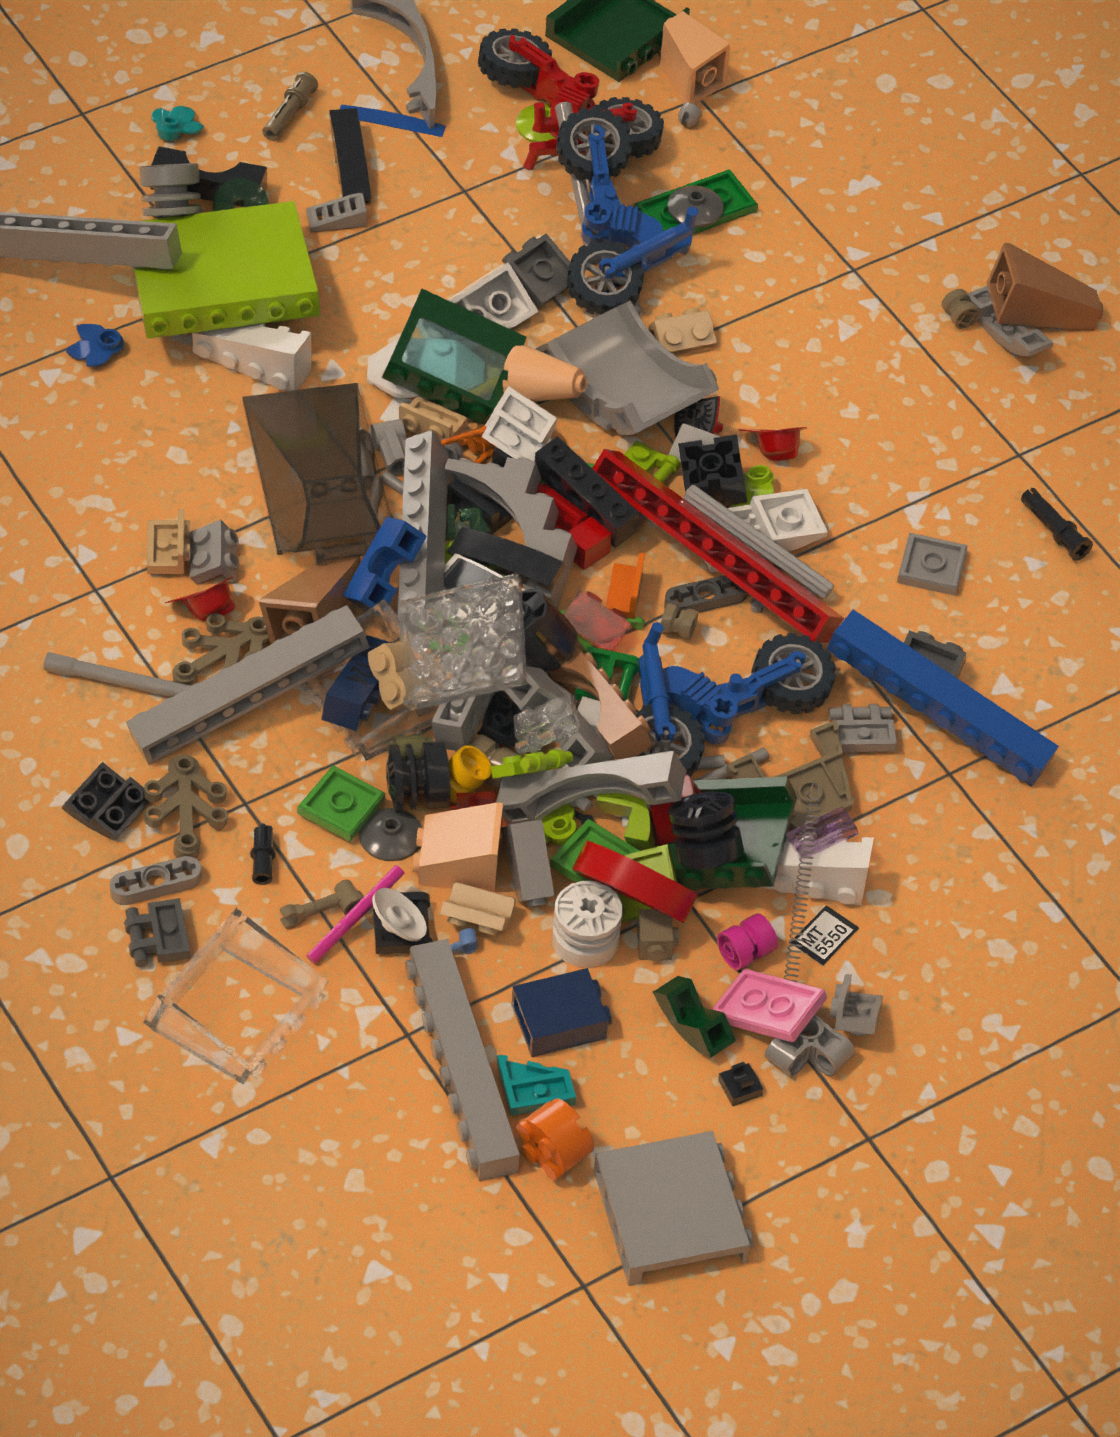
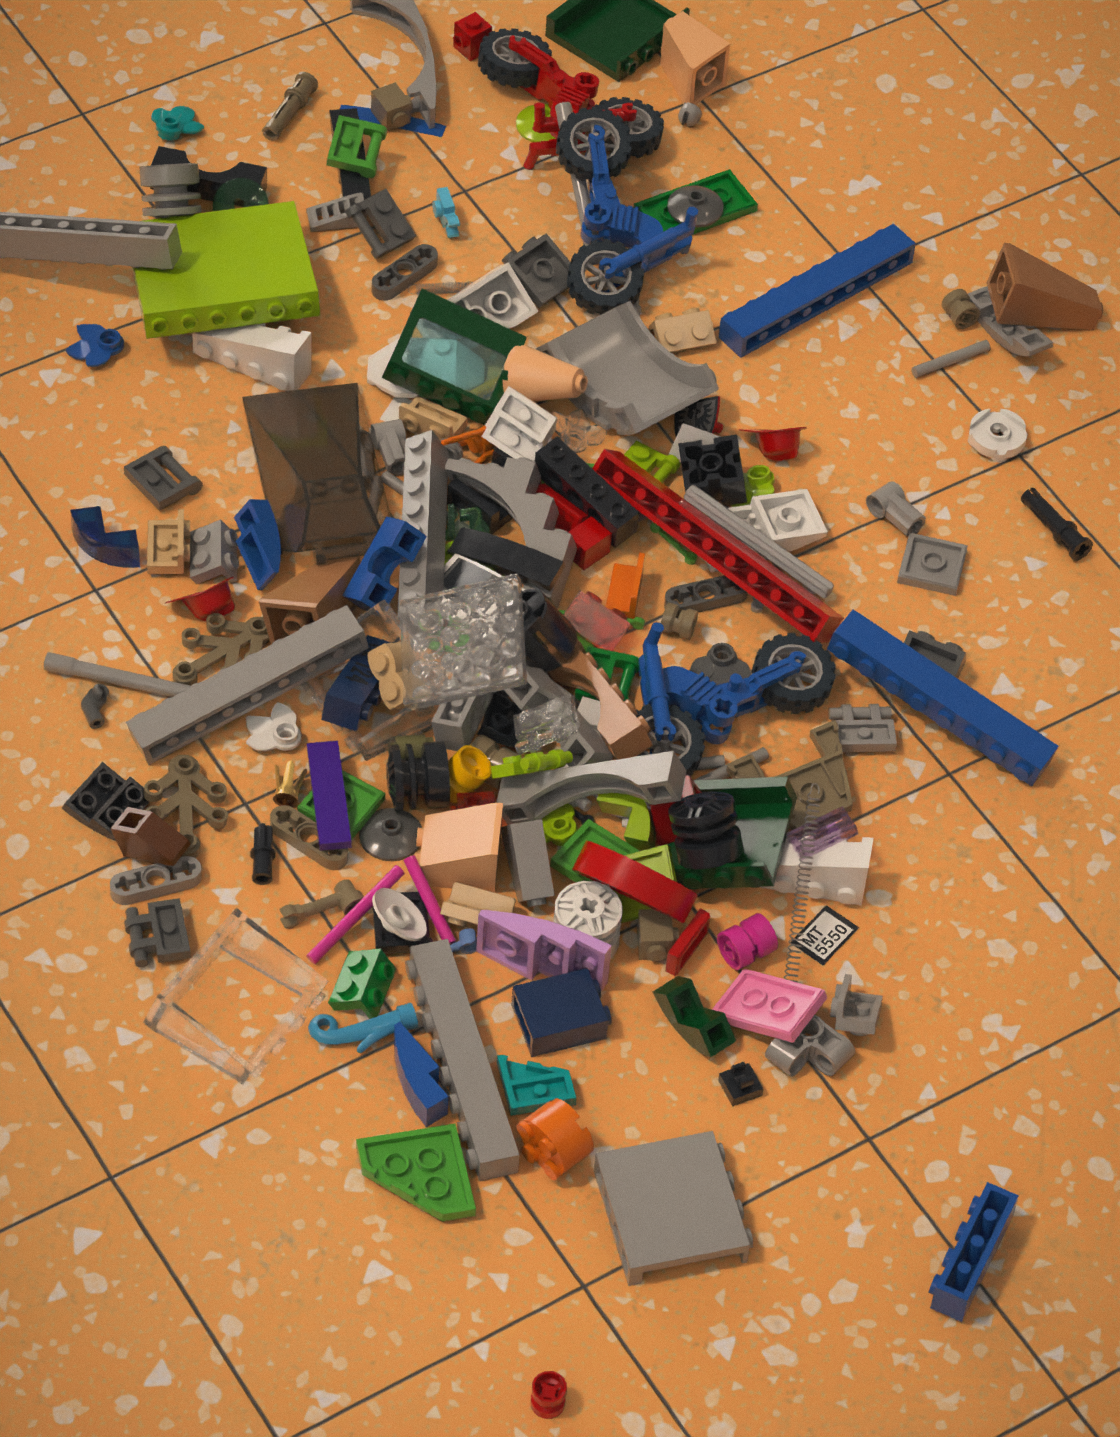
(93, 703): none -> dark grey arm
(111, 548): none -> clear blue brick
(148, 837): none -> reddish brown slope
(156, 482): none -> dark grey plate
(259, 541): none -> blue slope
(270, 731): none -> white plate
(285, 791): none -> pearl gold piece
(303, 825): none -> dark tan beam
(329, 795): none -> dark purple tile
(347, 143): none -> bright green plate
(363, 982): none -> green bracket
(368, 1031): none -> dark azure plant
(387, 221): none -> dark grey plate
(391, 106): none -> dark tan brick
(409, 261): none -> dark grey beam
(419, 1077): none -> blue slope
(422, 1169): none -> bright green plate
(429, 899): none -> dark pink bar
(442, 285): none -> piece
(445, 210): none -> medium azure plate
(469, 35): none -> red brick
(541, 946): none -> lavender slope
(548, 1386): none -> red wheel
(577, 431): none -> clear plate
(688, 942): none -> red tile
(690, 557): none -> bright green hinge
(720, 664): none -> dark grey plate
(816, 290): none -> blue brick
(892, 504): none -> light grey piece
(950, 358): none -> light grey bar
(974, 1251): none -> blue brick
(994, 446): none -> white plate

